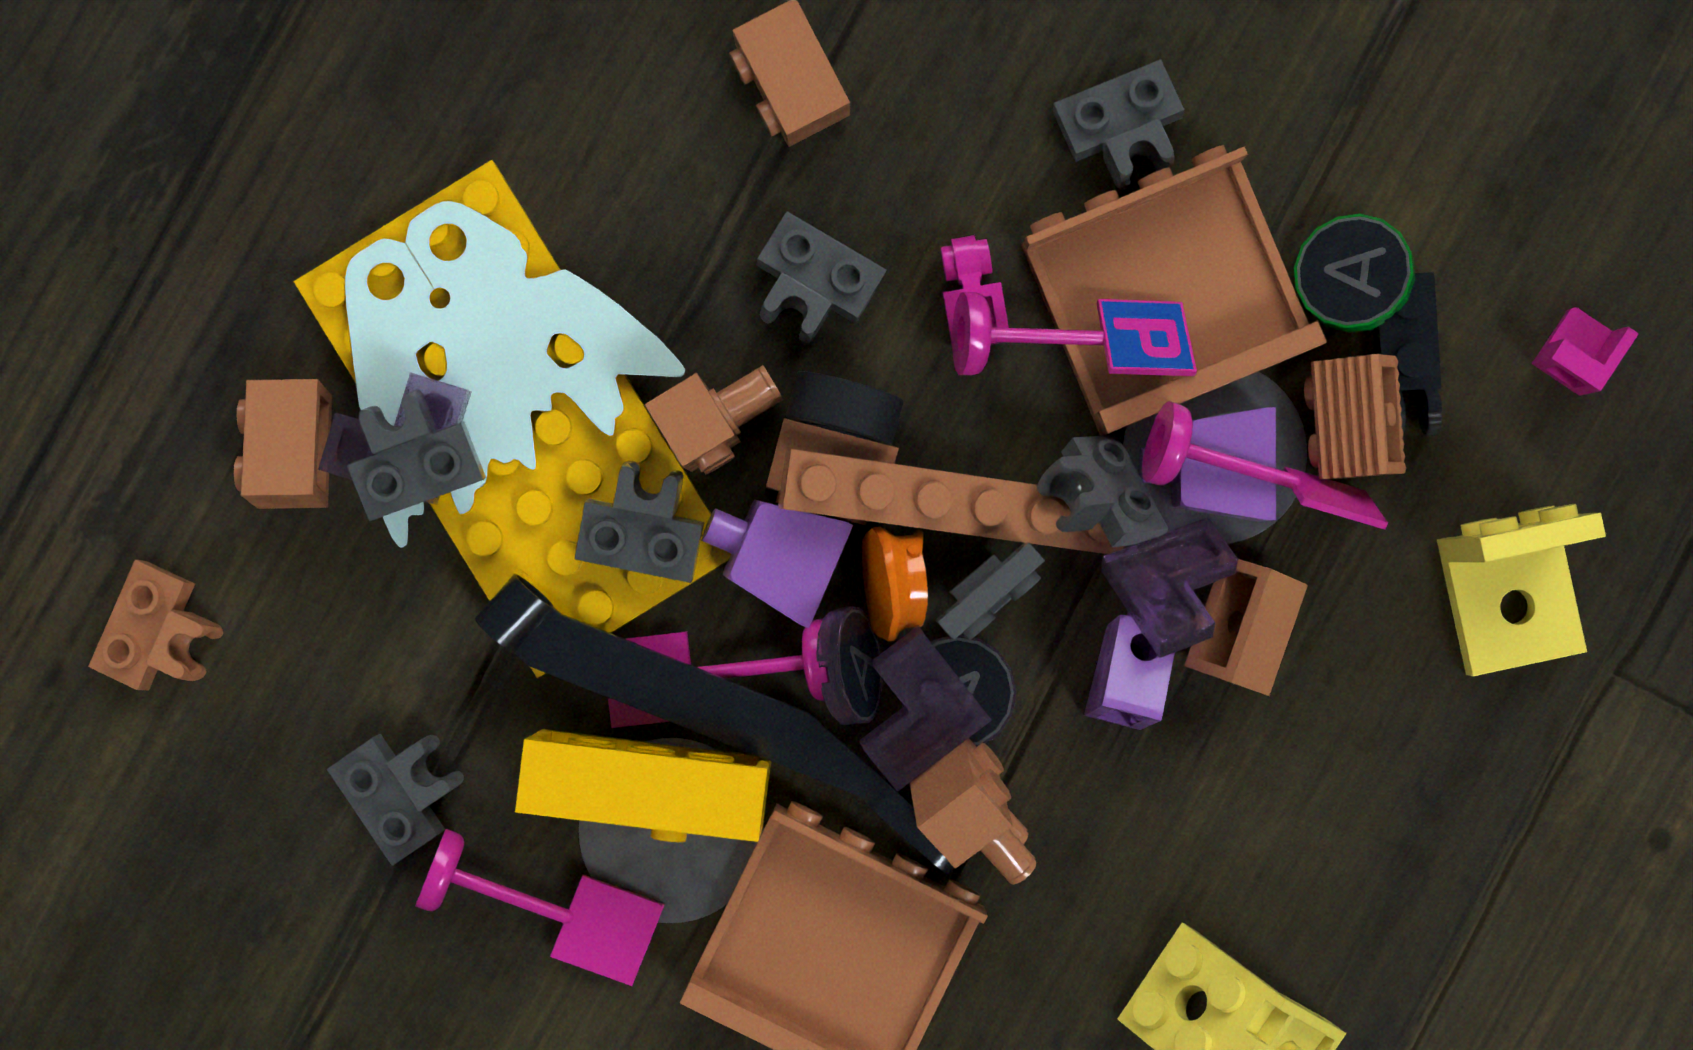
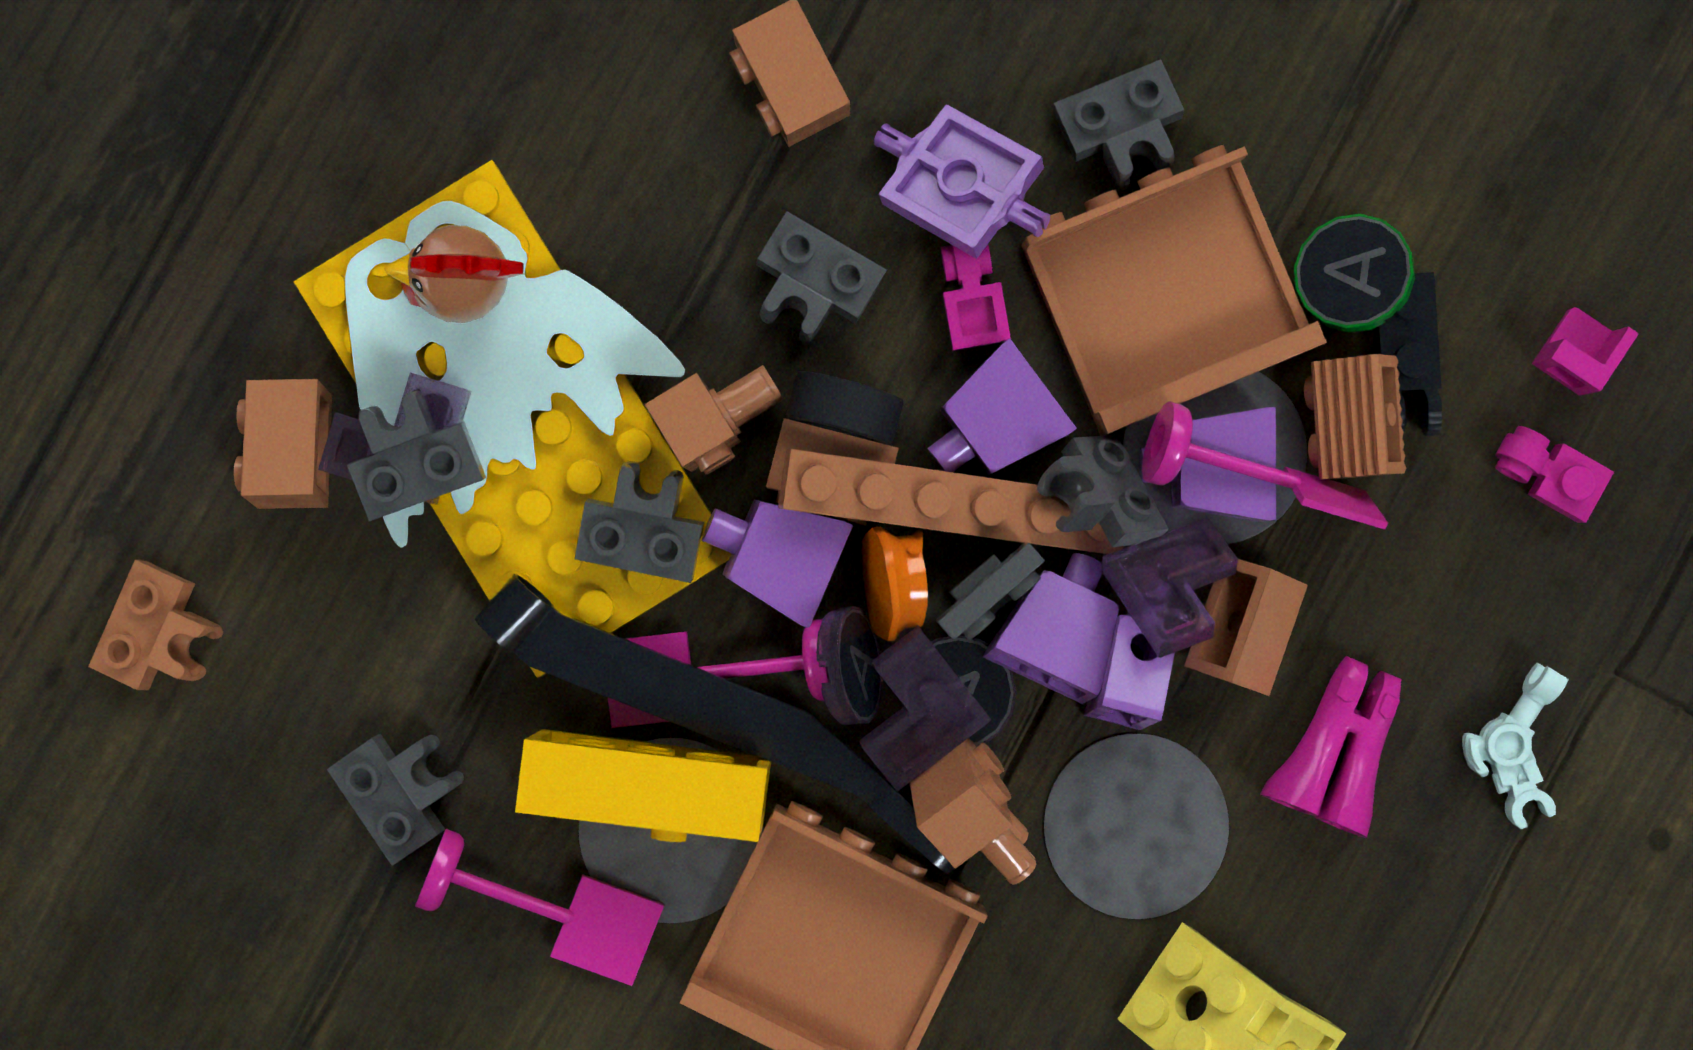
(455, 274): none -> nougat piece
(961, 180): none -> medium lavender plate
(999, 415): none -> medium lavender torso
(1060, 632): none -> medium lavender torso
(1136, 336): dark pink piece -> none
(1136, 826): none -> flat silver sticker
(1306, 773): none -> dark pink piece
(1508, 746): none -> light aqua piece
(1523, 557): light yellow bracket -> none
(1564, 478): none -> dark pink plate

